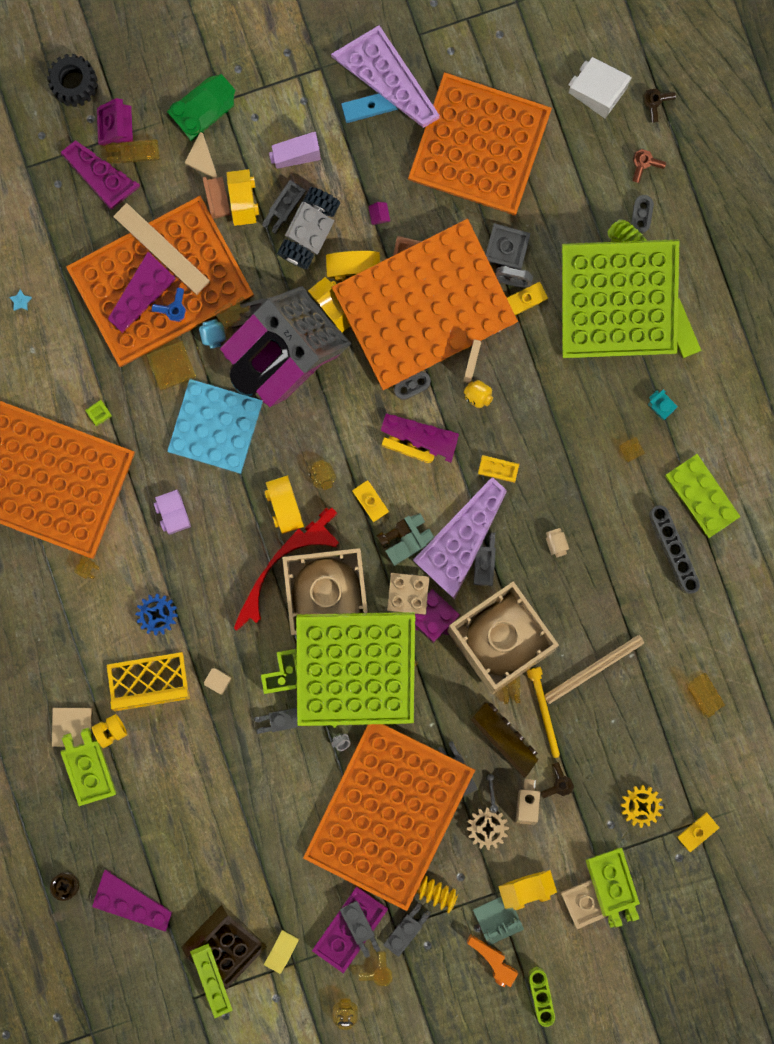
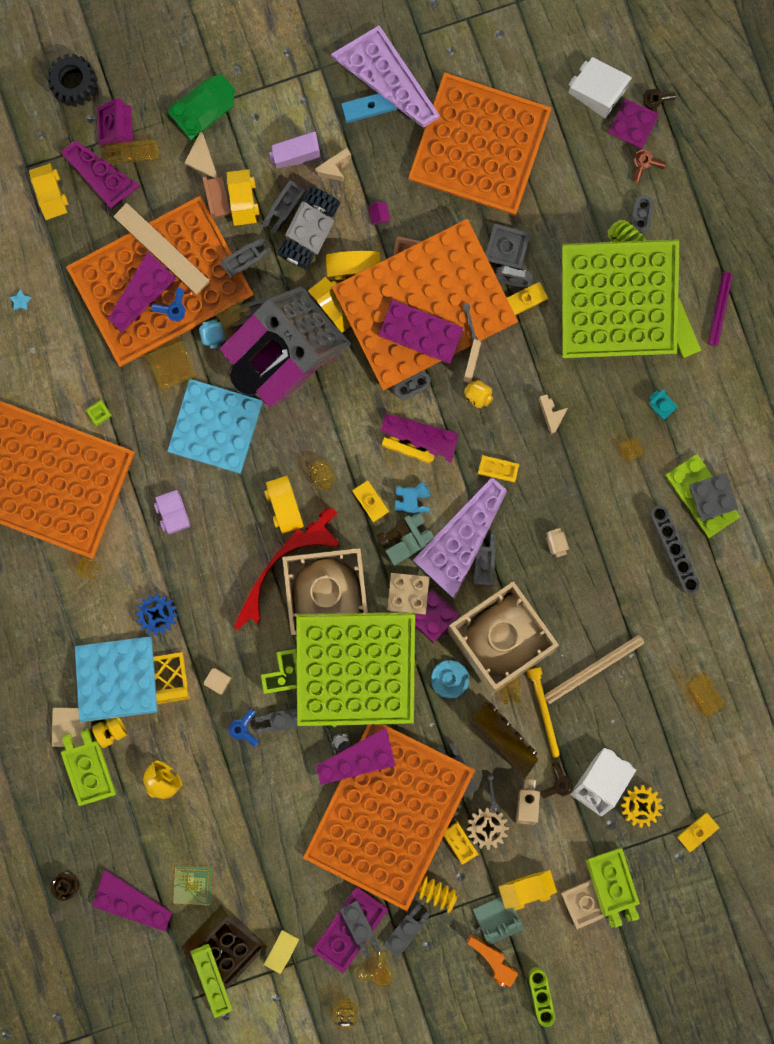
(48, 191): none -> yellow brick
(116, 679): none -> medium azure plate
(160, 781): none -> yellow cylinder
(192, 885): none -> clear yellow piece
(239, 729): none -> blue piece
(244, 258): none -> dark grey hinge
(330, 168): none -> tan slope
(364, 757): none -> magenta wing
(410, 496): none -> dark azure animal
(420, 331): none -> magenta plate
(450, 679): none -> medium azure tile
(460, 843): none -> yellow plate
(466, 307): none -> dark grey hinge
(552, 418): none -> tan slope
(603, 782): none -> white slope
(633, 123): none -> magenta plate
(713, 496): none -> dark grey plate
(720, 308): none -> magenta axle

